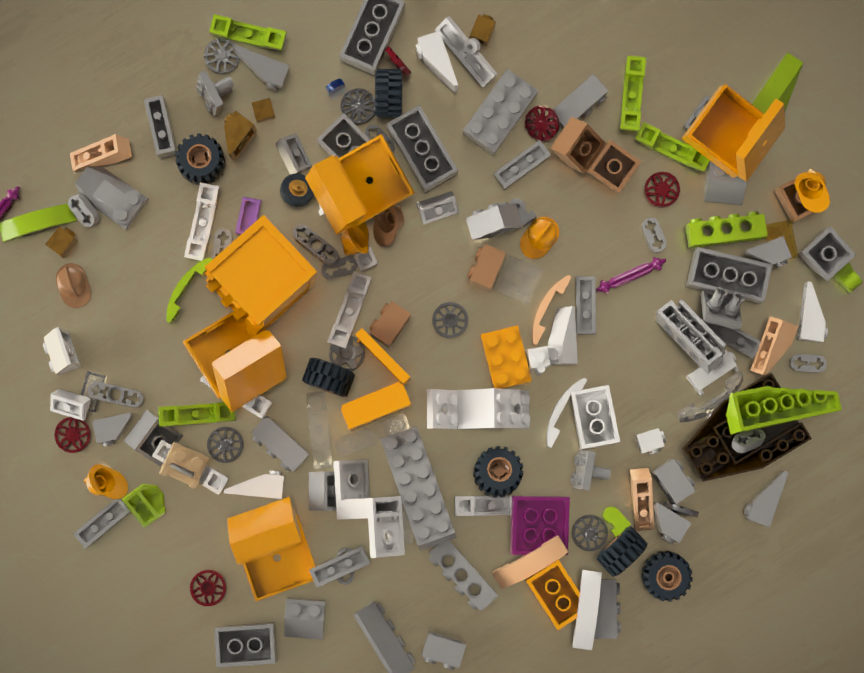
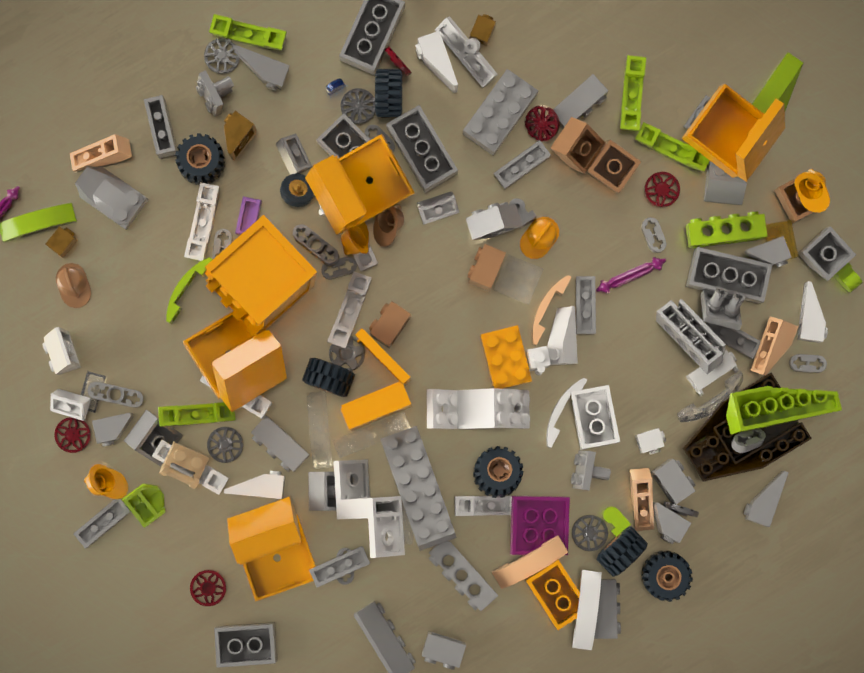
(83, 210): light grey beam -> none
(263, 109): pearl gold tile -> none
(304, 618): light grey slope -> none
(450, 319): flat silver wheel -> none

